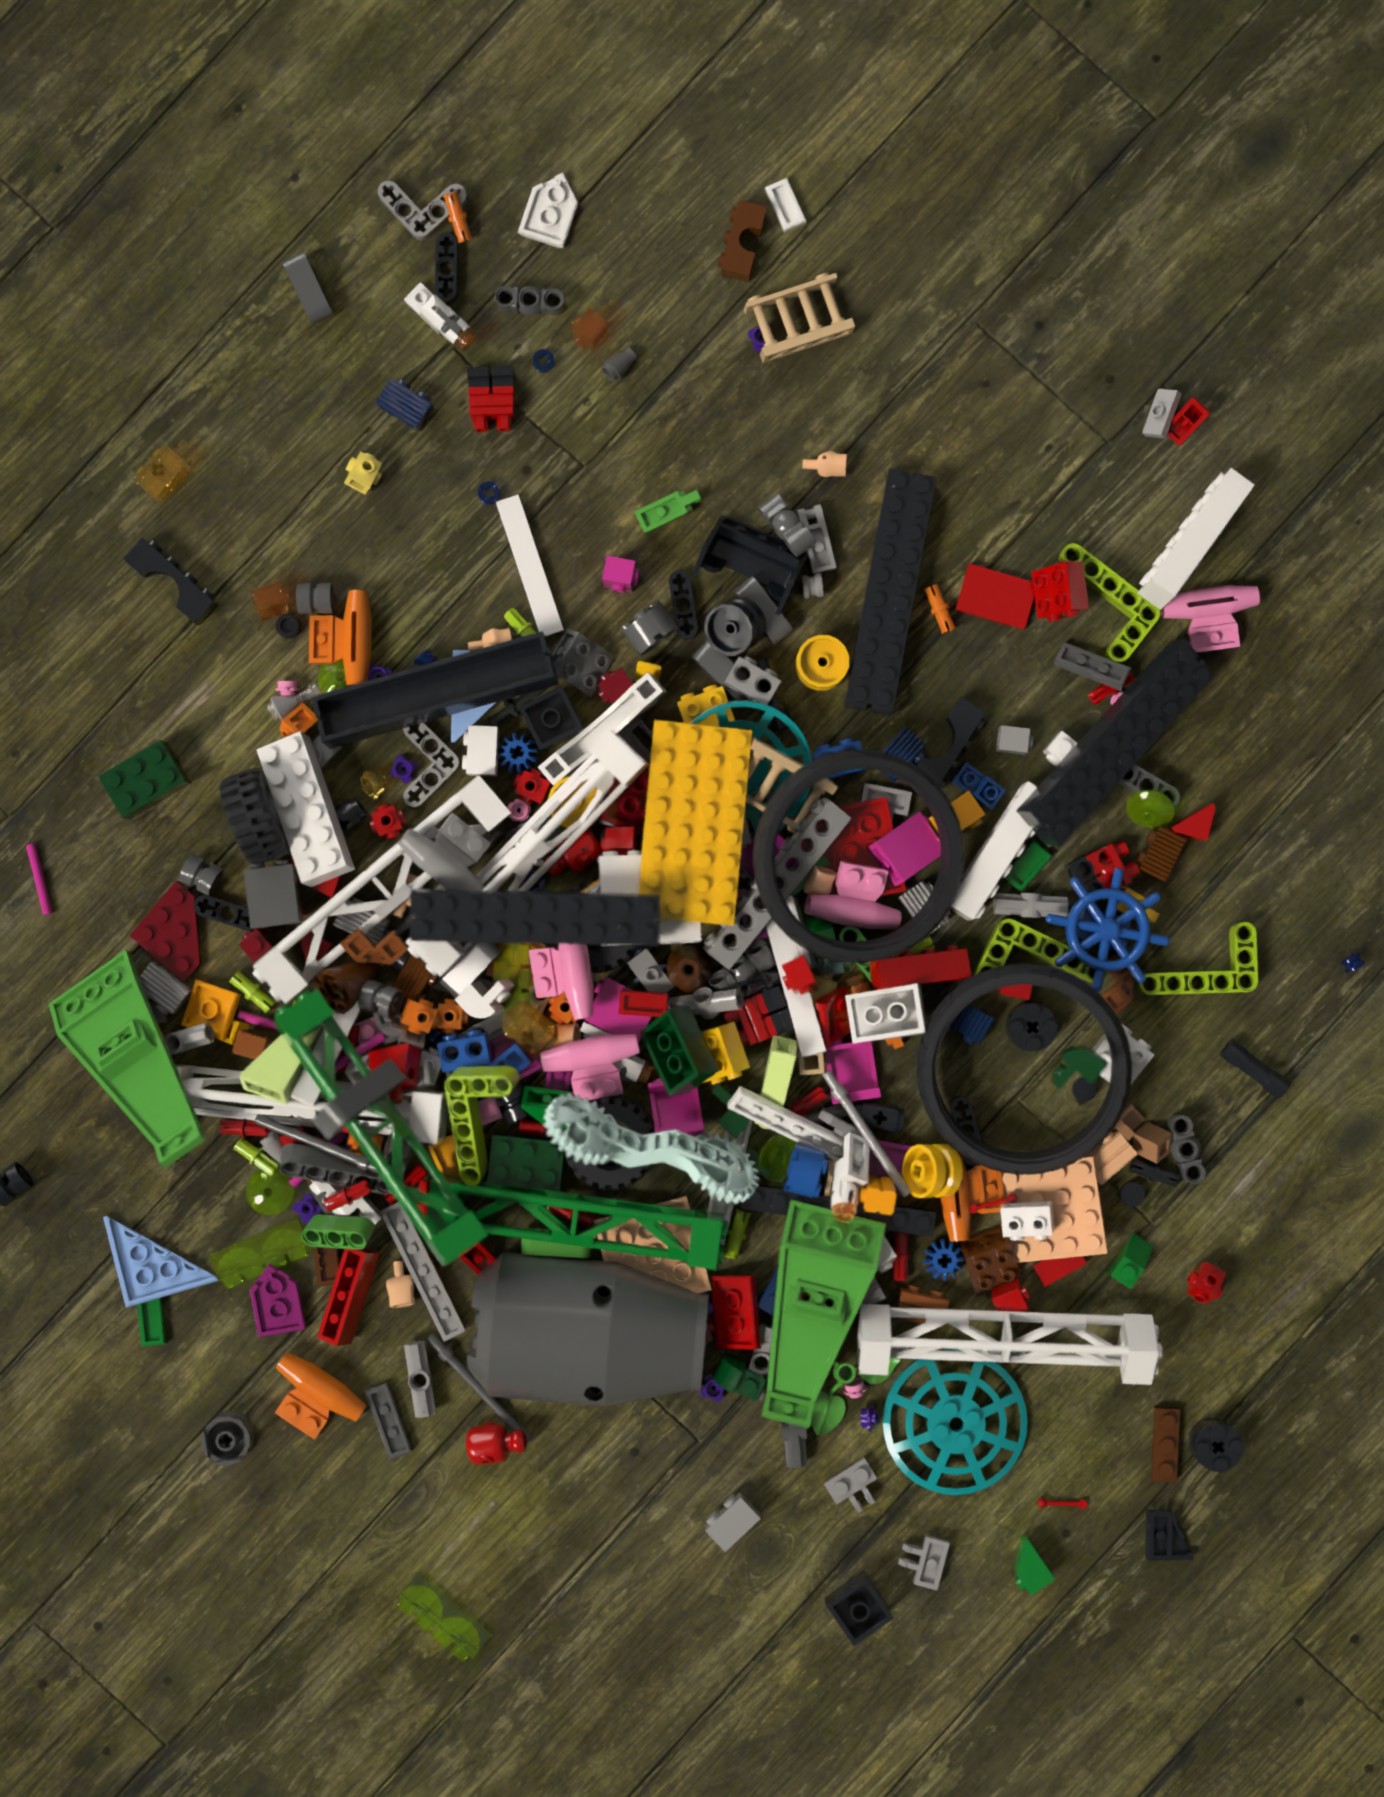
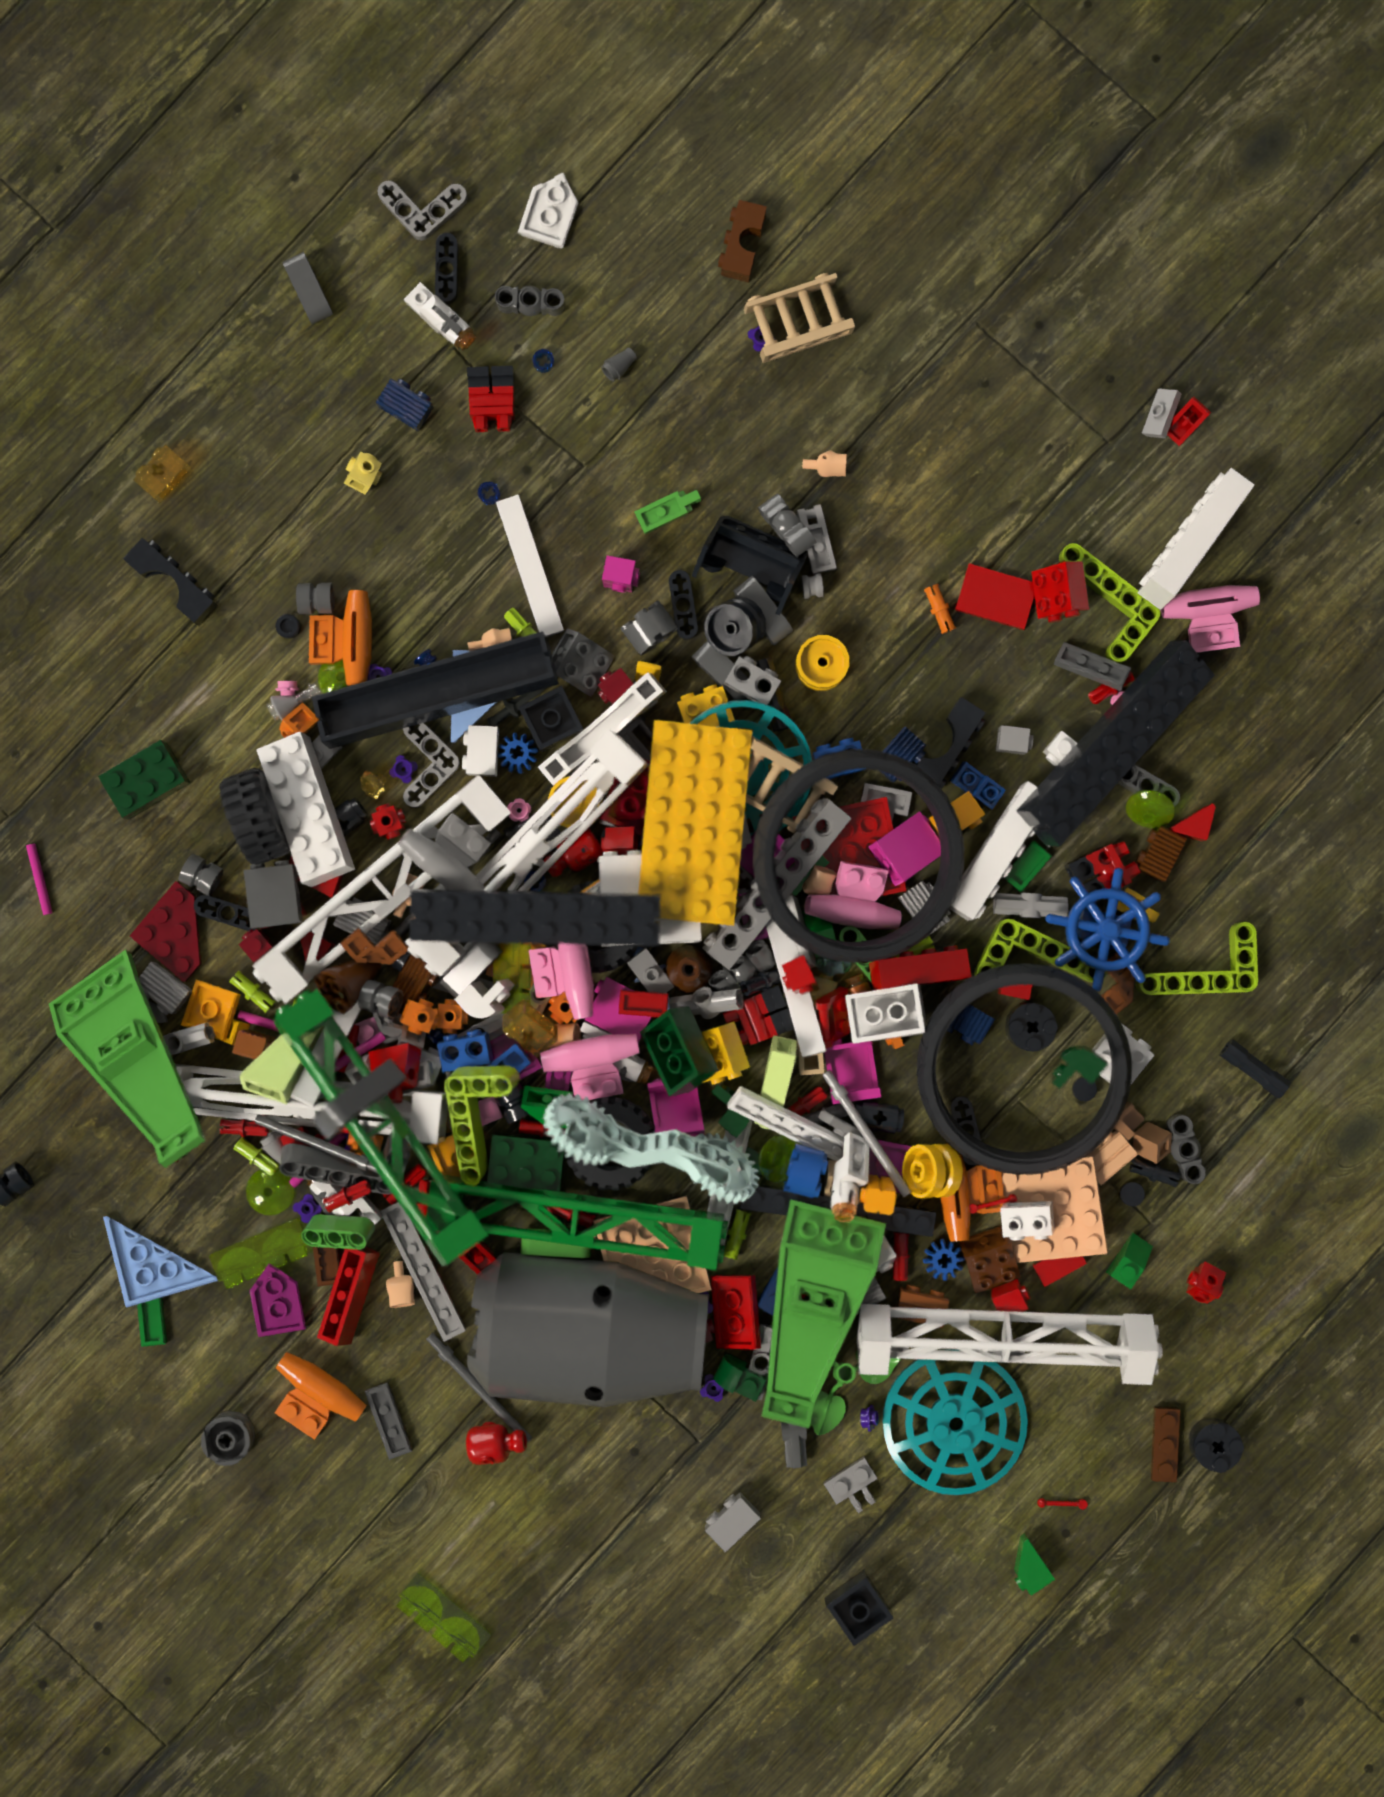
(270, 601): clear orange brick -> none
(418, 1364): light grey piece -> none
(457, 216): orange pin -> none
(540, 790): red brick -> none
(589, 329): clear orange brick -> none
(785, 205): white tile -> none
(855, 1388): bright pink plate -> none
(890, 592): black piece -> none
(930, 1561): light grey hinge -> none
(1164, 1537): black wing -> none
(1352, 962): clear blue bush -> none

